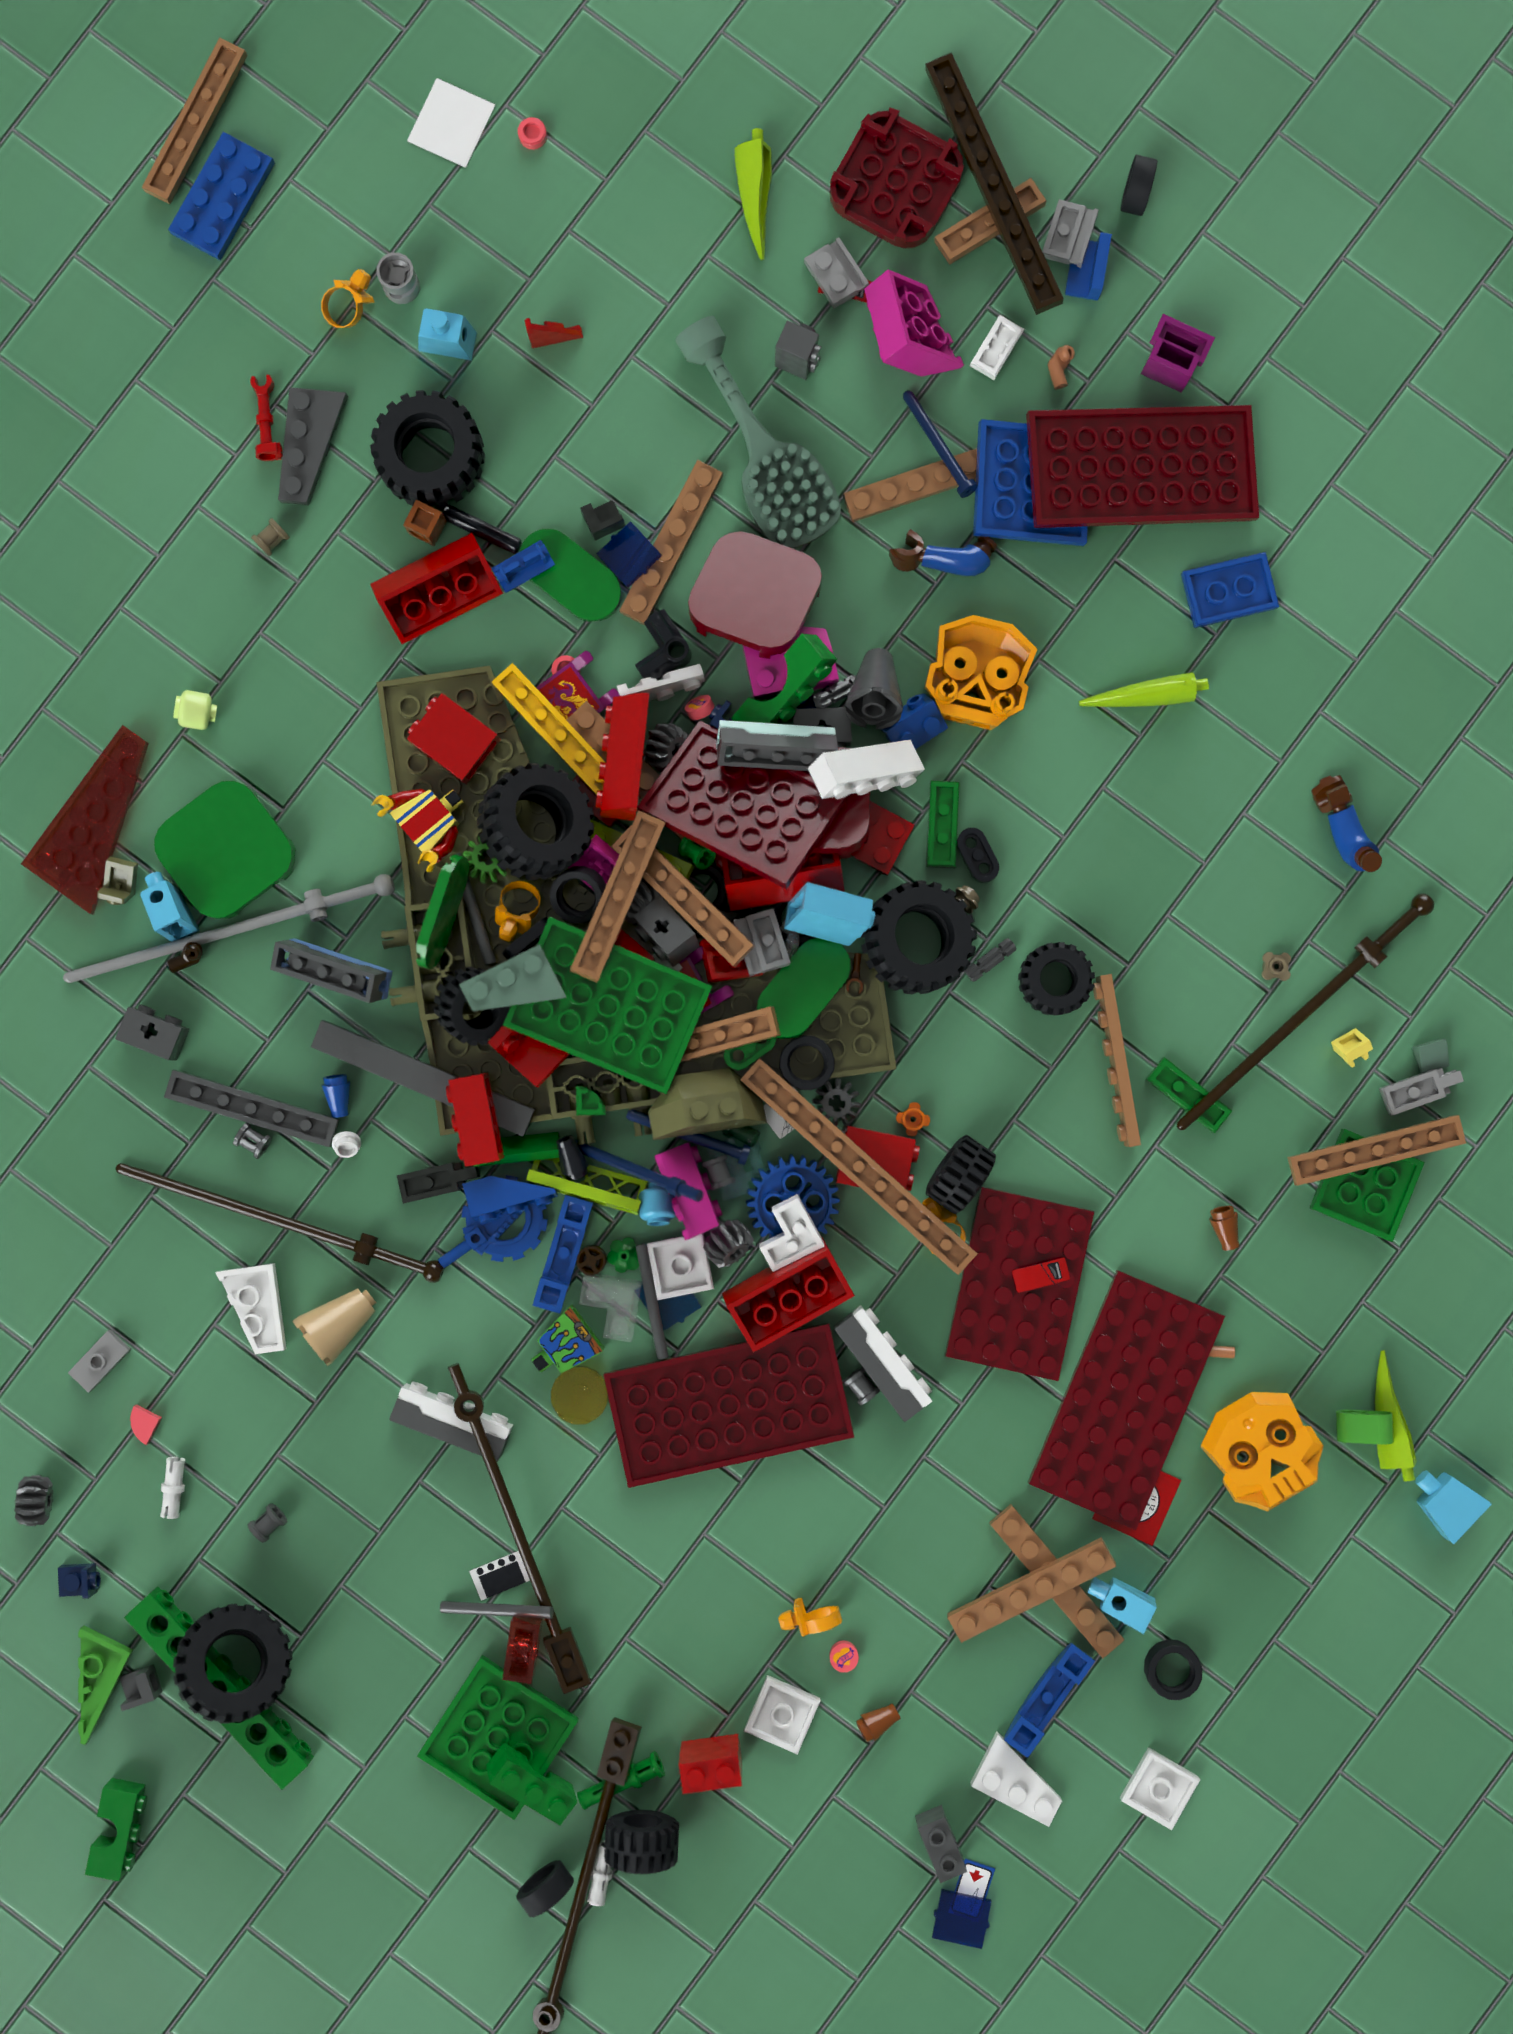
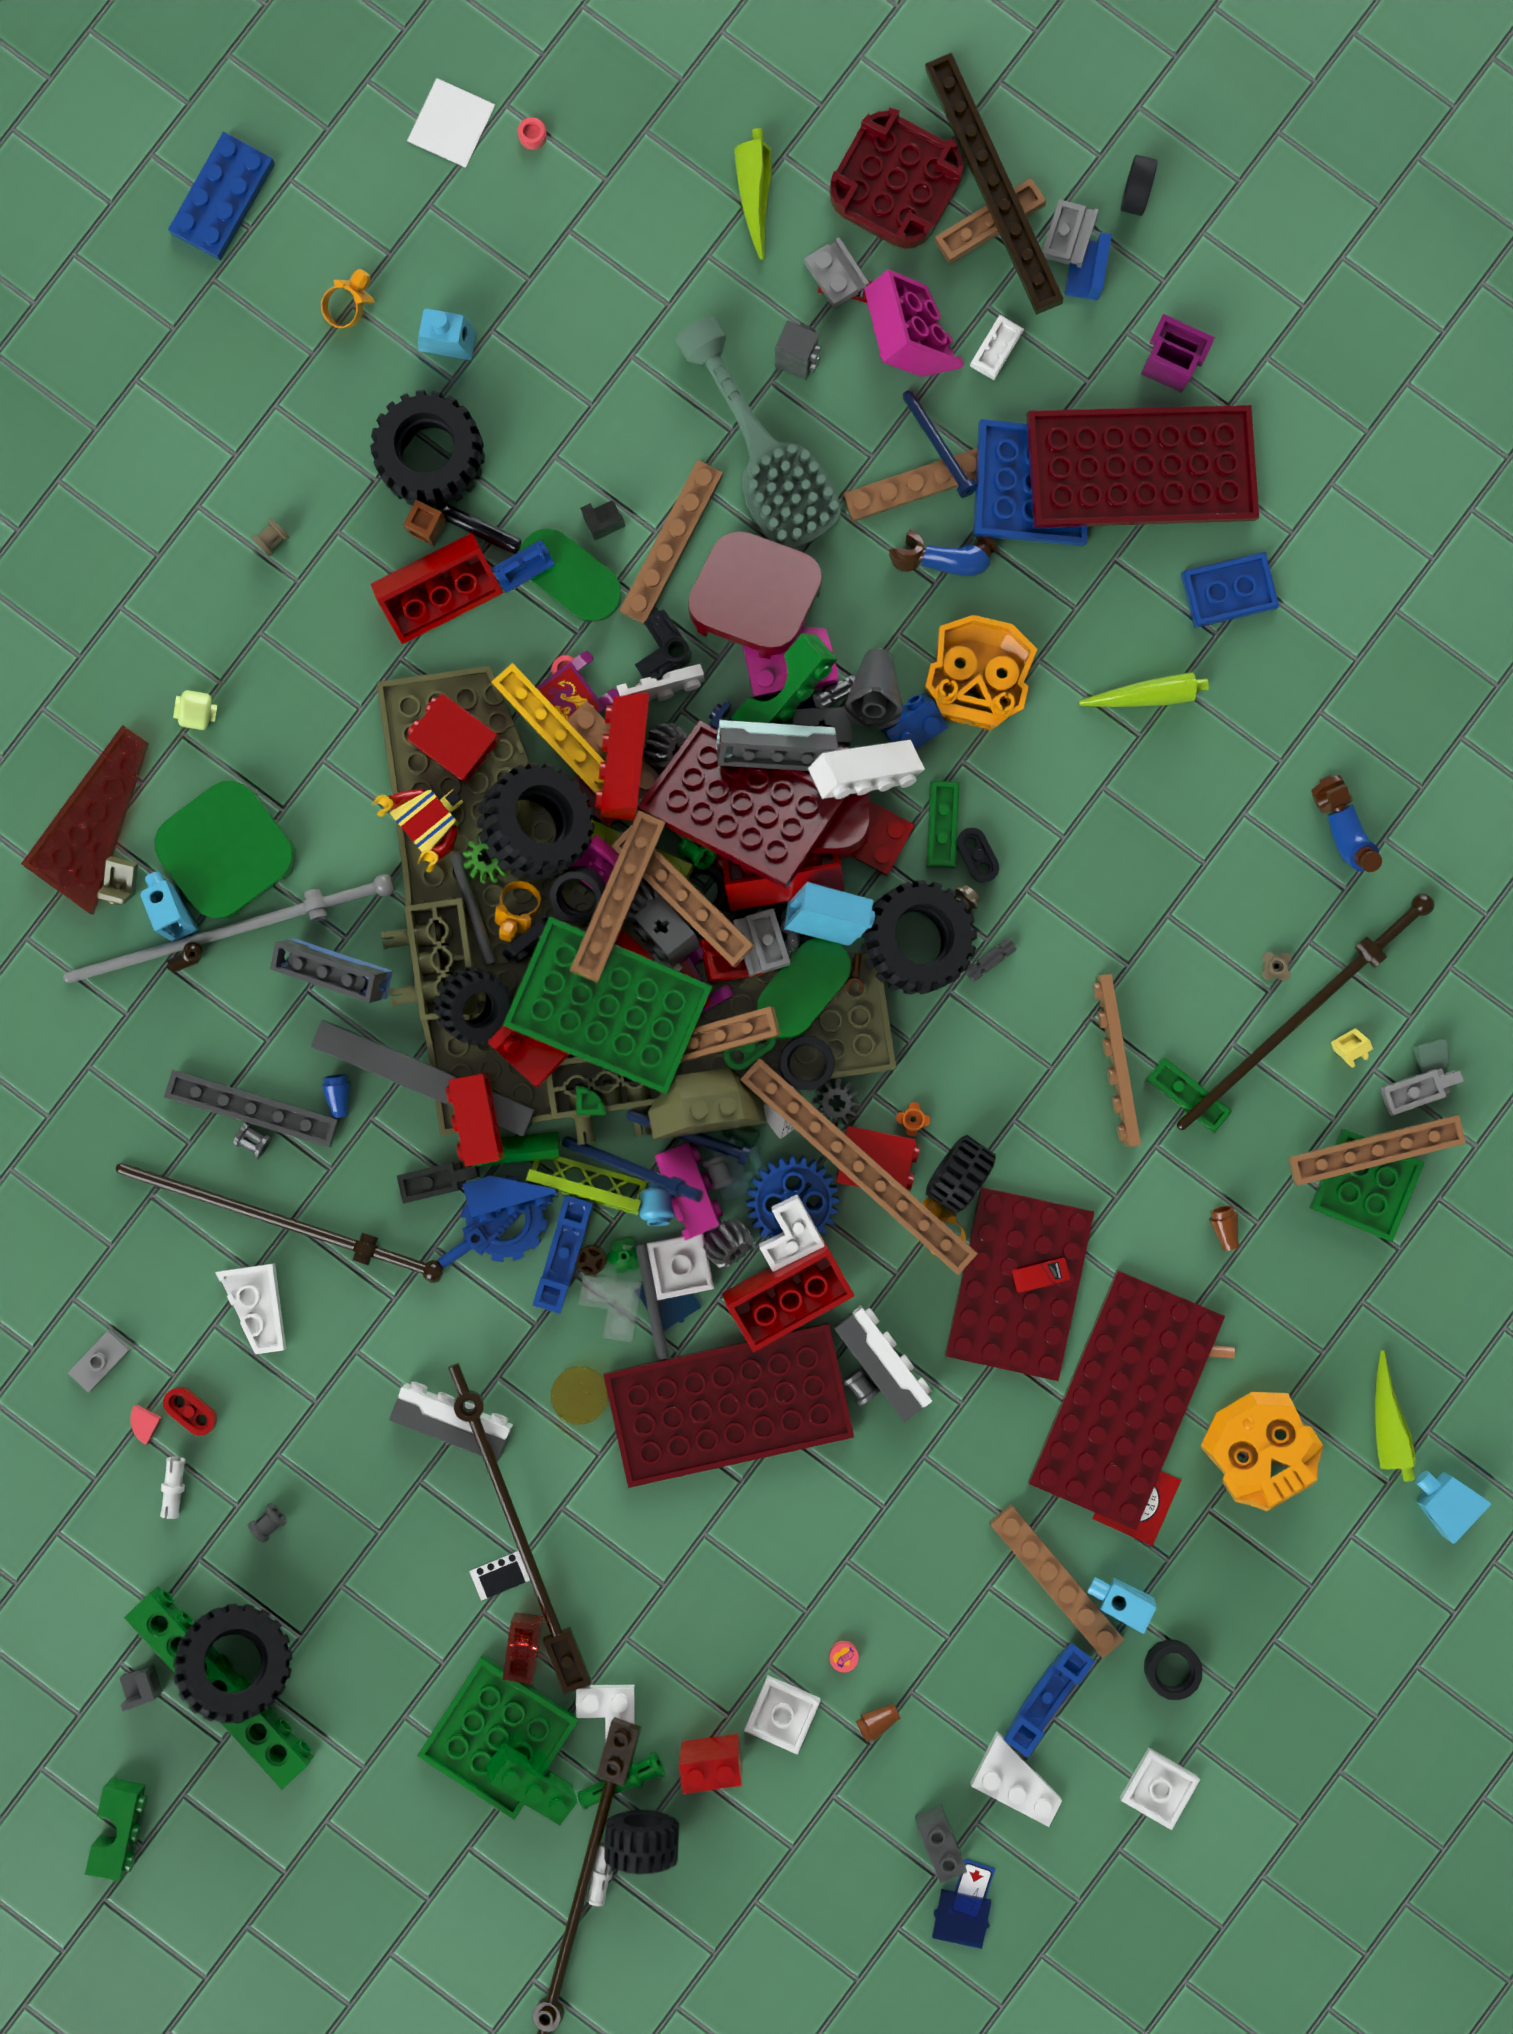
(33, 1500): dark grey gear -> none
(78, 1580): dark blue bracket -> none
(100, 1670): bright green wing -> none
(135, 1032): dark grey brick -> none
(189, 1413): none -> red plate
(194, 120): medium nougat plate -> none
(267, 449): red piece -> none
(308, 431): dark grey wing -> none
(335, 1323): tan cone -> none
(346, 1144): white plate -> none
(398, 278): light grey wheel -> none
(442, 911): green tile -> none
(496, 1609): dark grey bar -> none
(514, 982): sand green wing -> none
(545, 1888): black tyre -> none
(551, 333): red tile -> none
(567, 1342): torso -> none
(571, 1159): black cone -> none
(606, 1703): none -> white plate
(629, 554): clear blue piece -> none
(699, 707): coral tile -> none
(811, 1622): light orange piece -> none
(1031, 1589): medium nougat plate -> none
(1058, 364): nougat arm -> none
(1080, 973): black tyre -> none
(1364, 1426): bright green beam -> none

